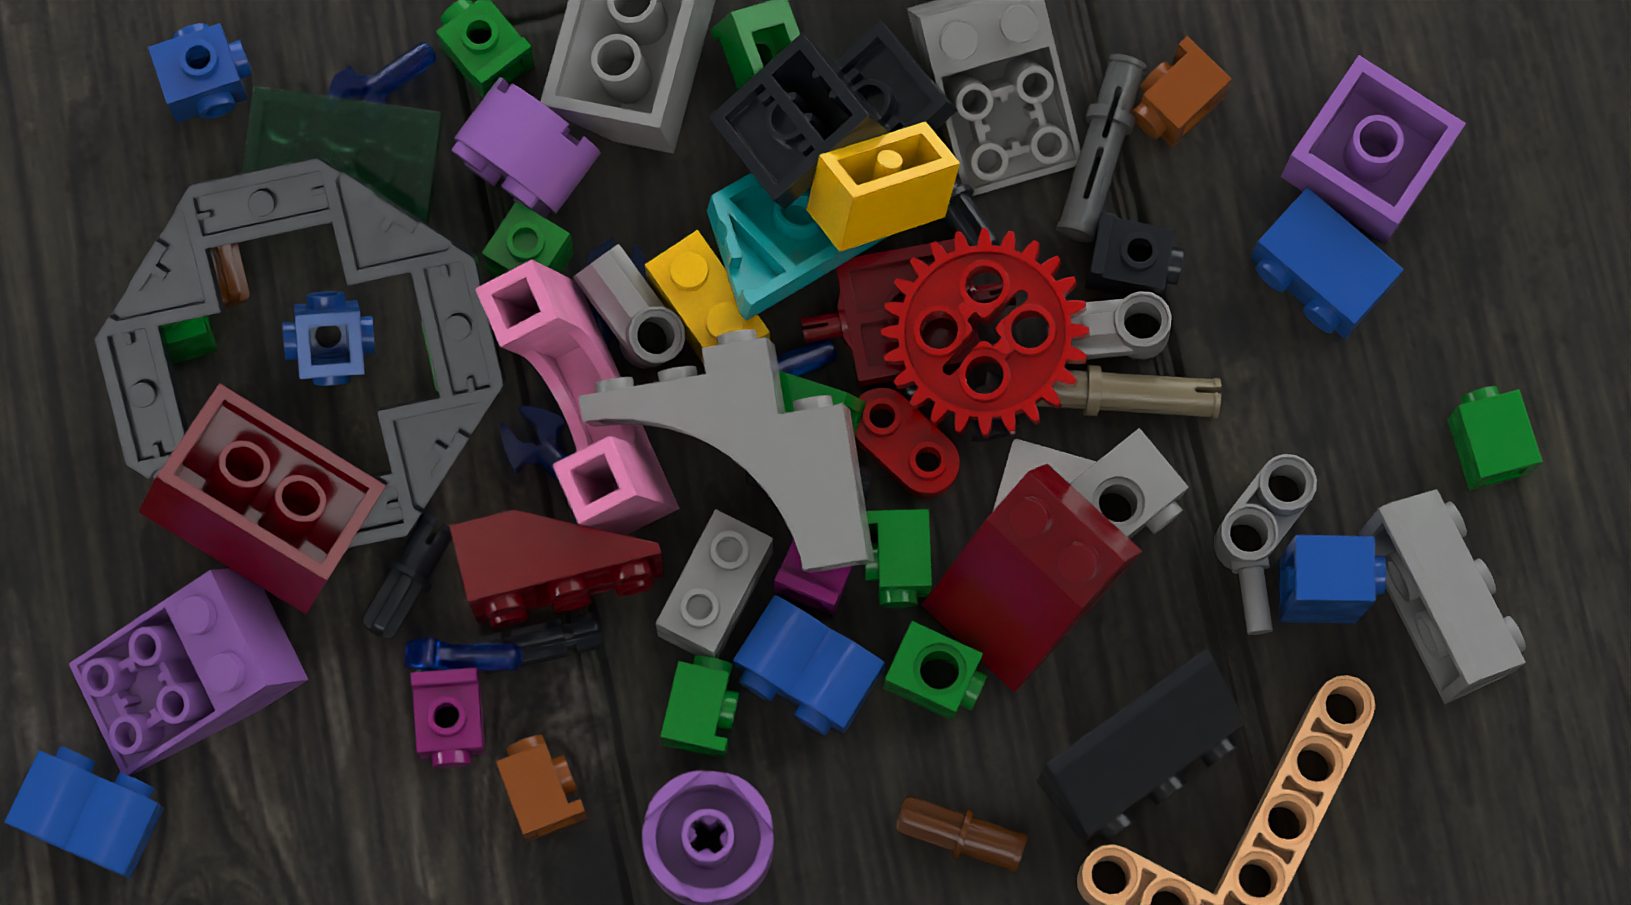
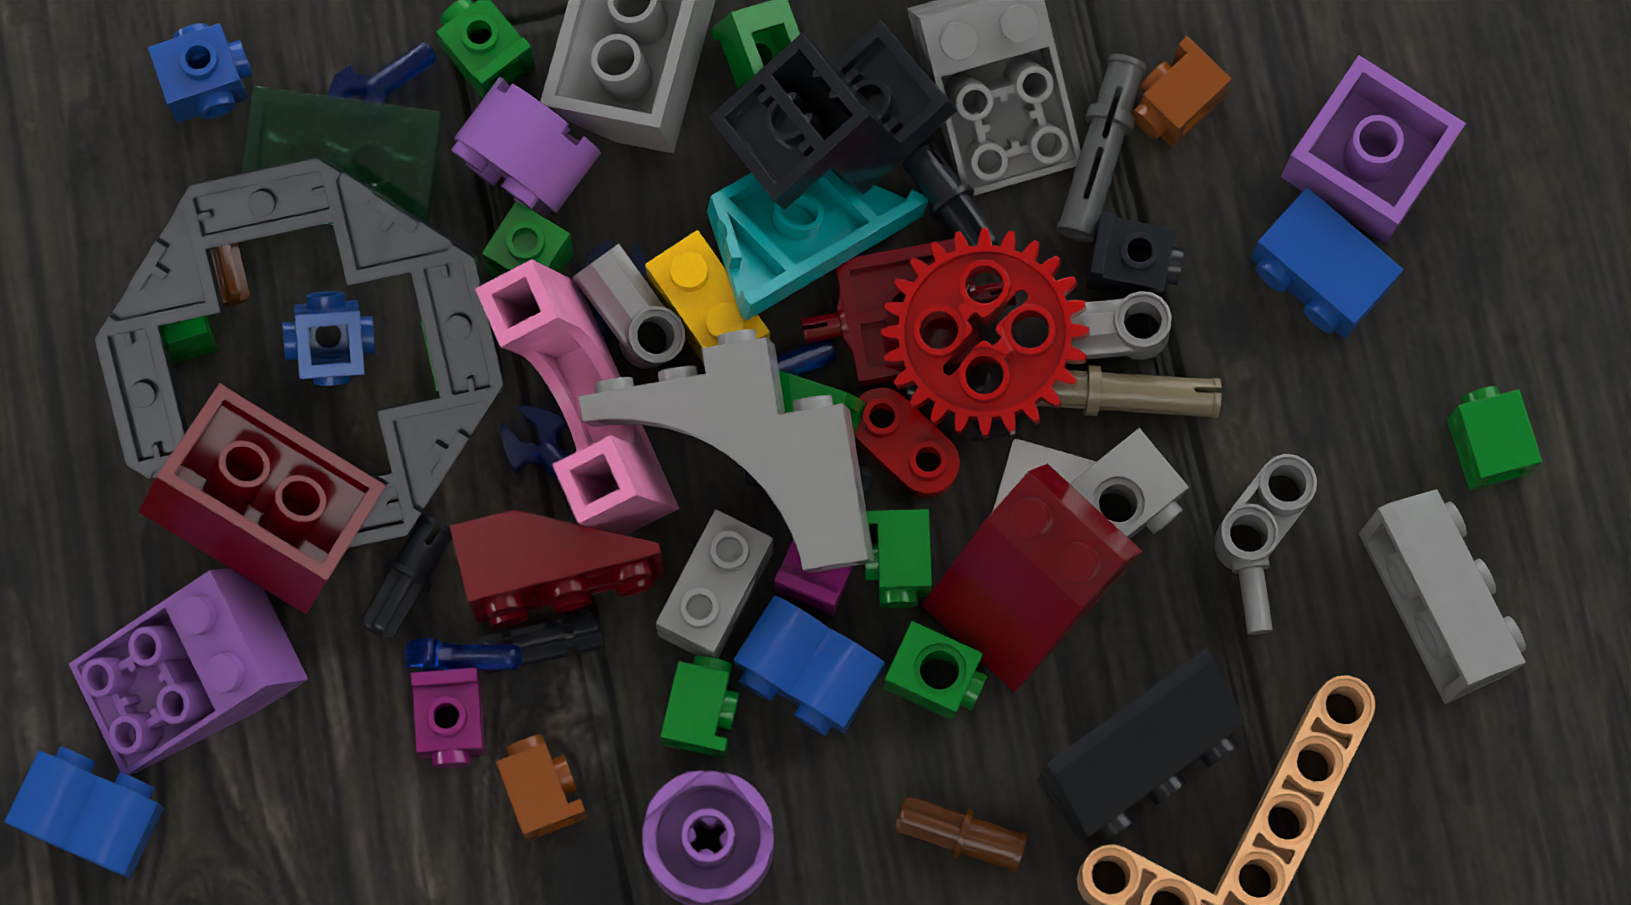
(882, 186): yellow brick -> none
(1329, 578): blue brick -> none

